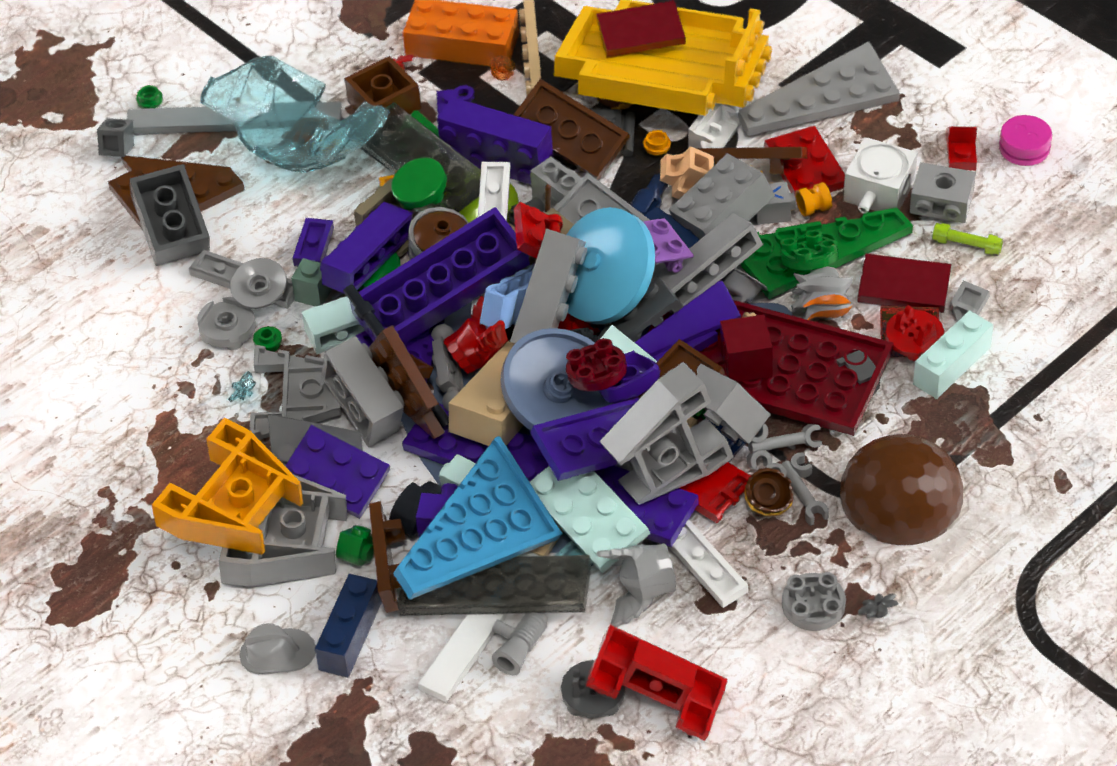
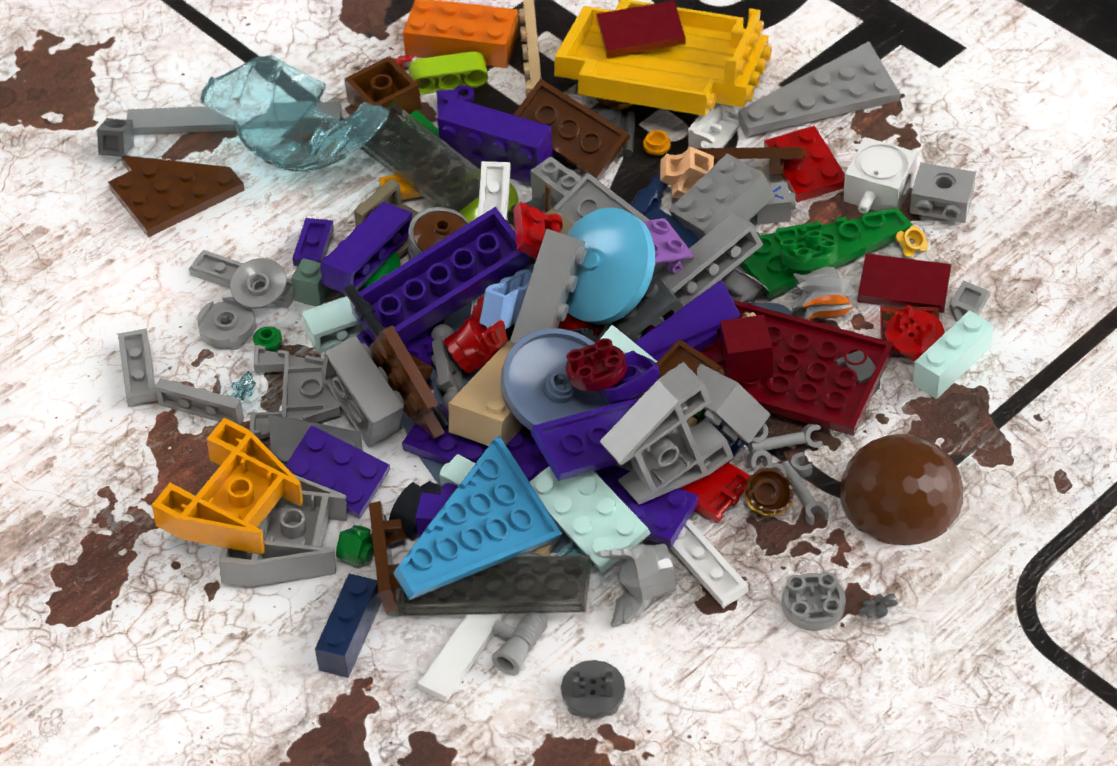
(137, 367): none -> light grey plate
(149, 97): green plate -> none
(169, 214): dark grey brick -> none
(198, 401): none -> light grey plate
(276, 649): light grey piece -> none
(419, 183): green tile -> none
(449, 72): none -> lime beam
(500, 72): clear orange plate -> none
(660, 676): red bracket -> none
(814, 199): light orange wheel -> none
(918, 237): none -> yellow plate
(943, 233): lime bar -> none
(961, 147): red slope -> none
(1025, 140): dark pink head -> none

